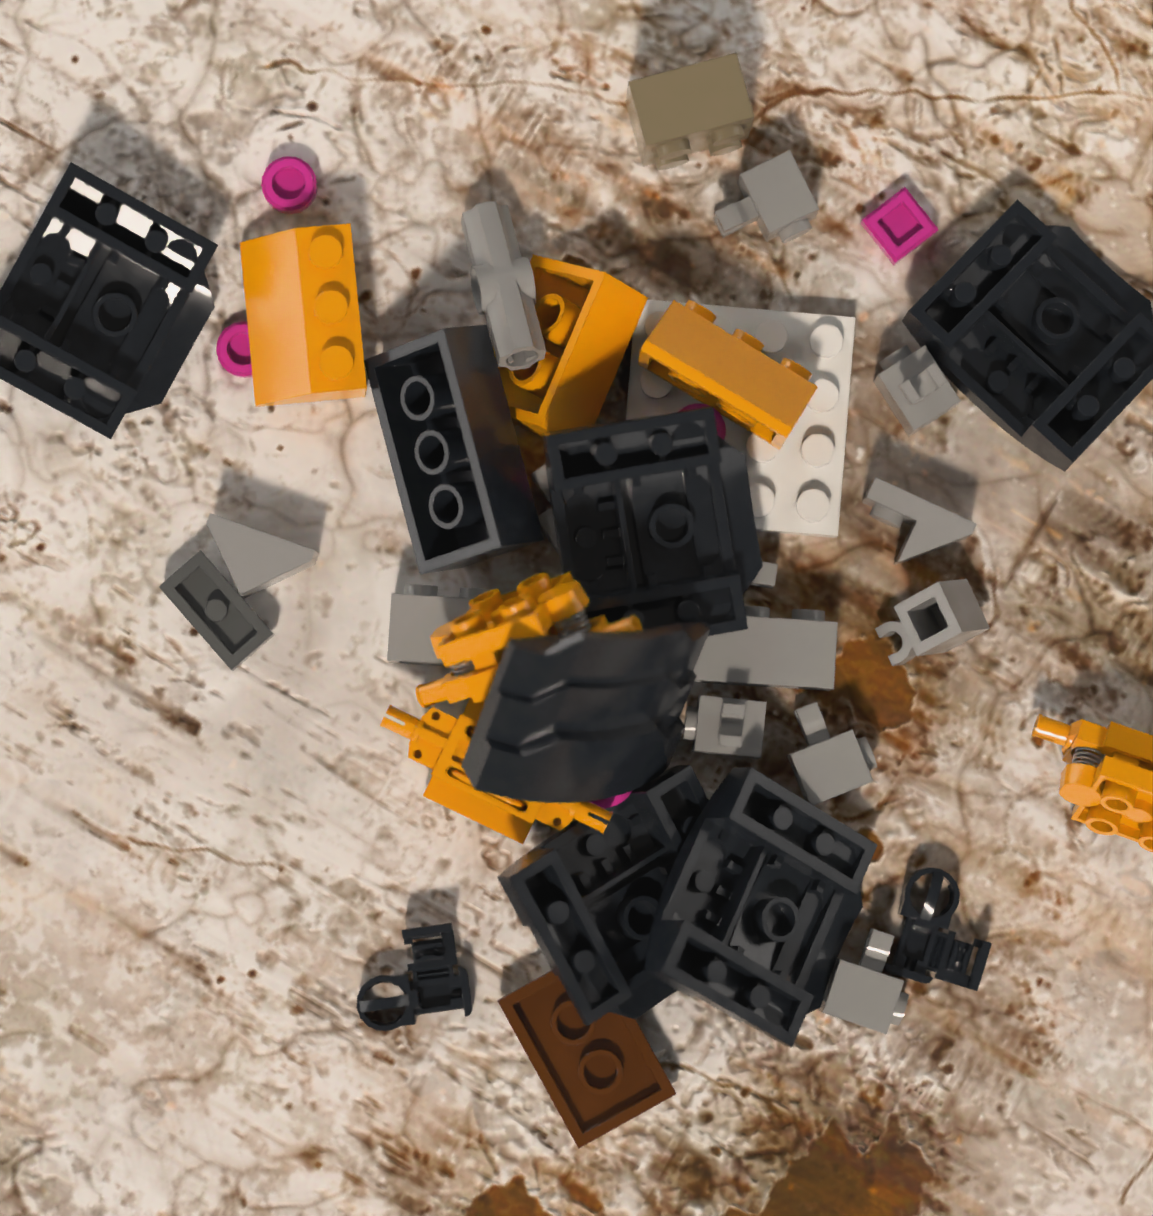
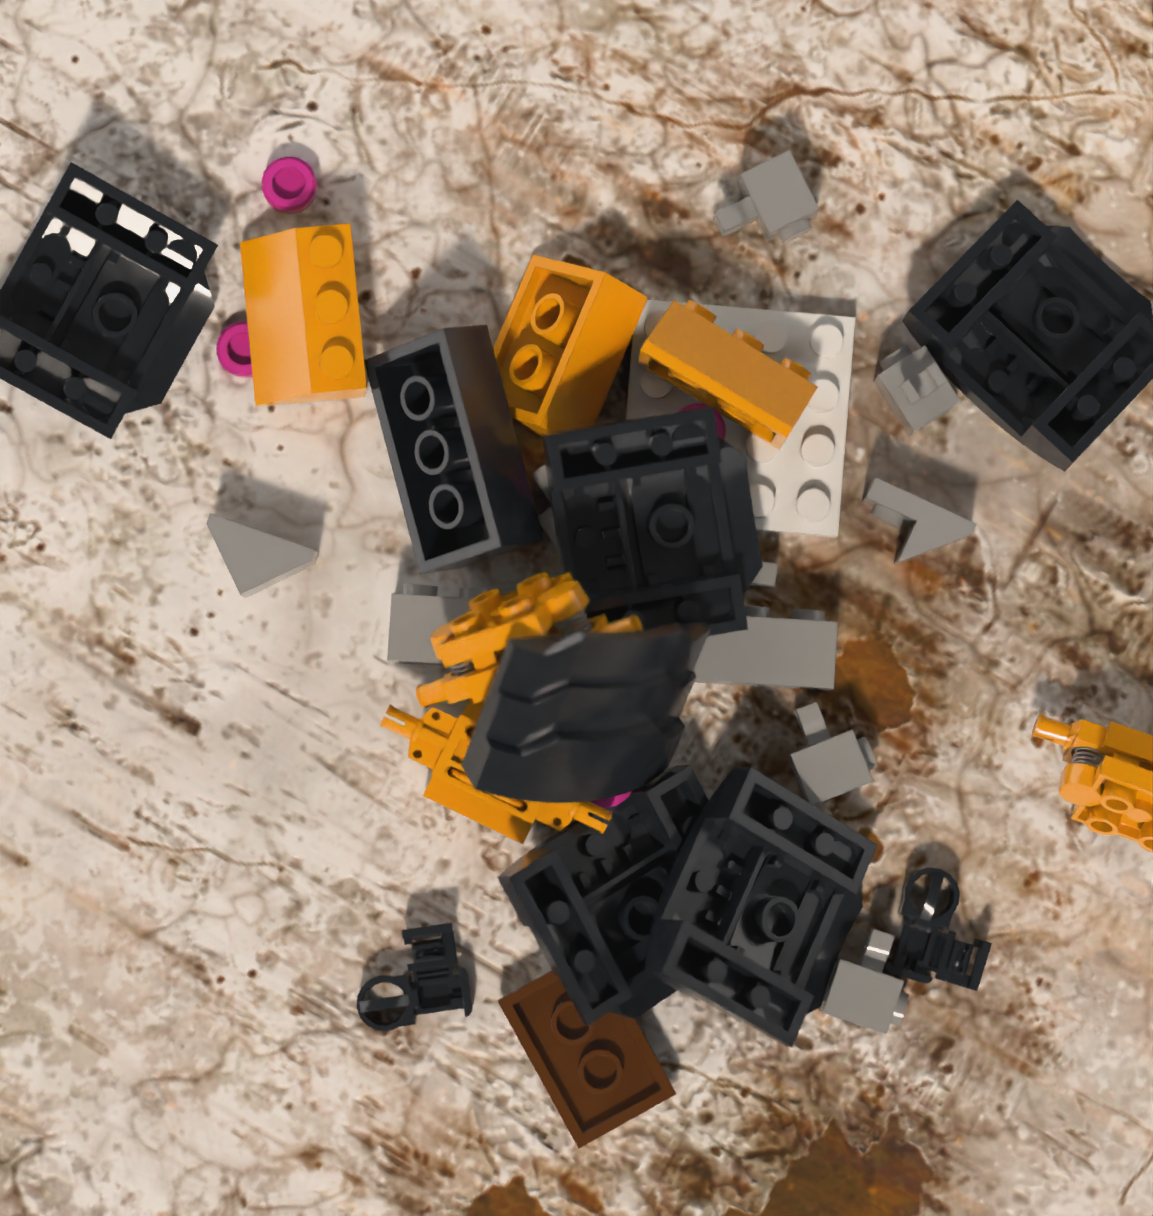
(216, 610): dark grey plate -> none
(503, 286): light grey piece -> none
(690, 111): dark tan brick -> none
(726, 726): light grey brick -> none
(899, 226): dark pink tile -> none
(935, 620): light grey brick -> none

